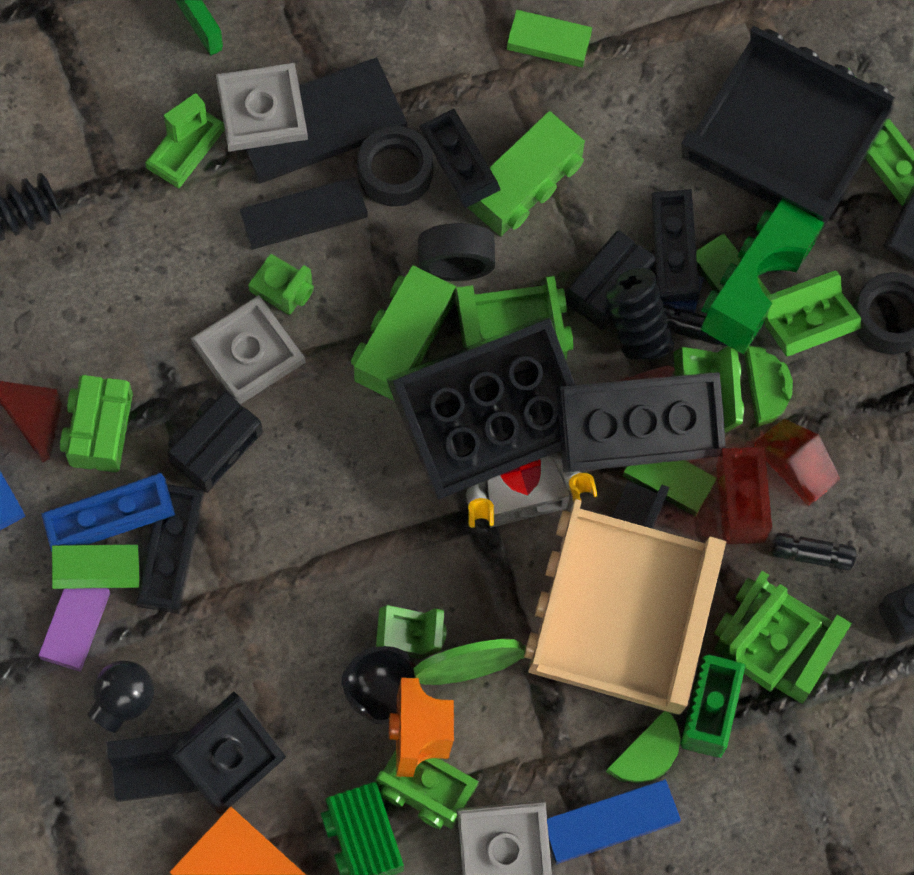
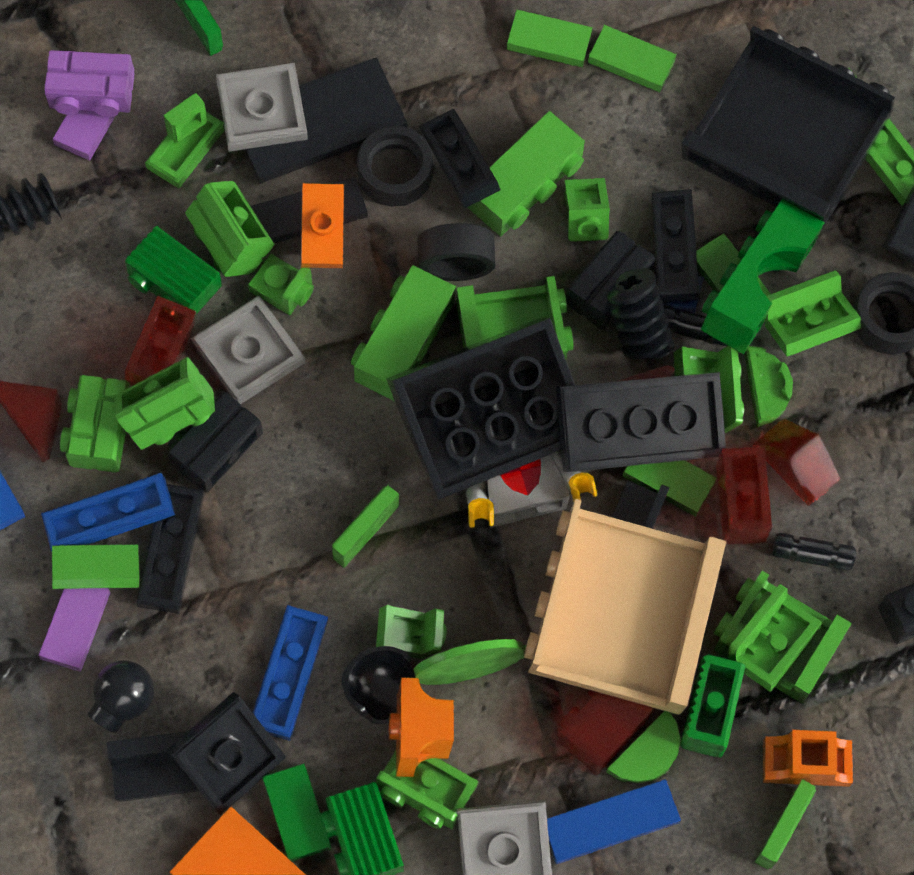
(82, 133): none -> medium lavender tile
(89, 82): none -> medium lavender brick
(160, 340): none -> clear red brick
(165, 404): none -> bright green brick
(171, 271): none -> green brick
(229, 228): none -> bright green brick
(289, 671): none -> blue tile
(296, 812): none -> green tile
(322, 225): none -> orange brick
(365, 525): none -> bright green tile
(587, 209): none -> bright green bracket
(601, 728): none -> clear red brick
(632, 58): none -> bright green tile
(786, 825): none -> bright green tile
(808, 756): none -> orange brick

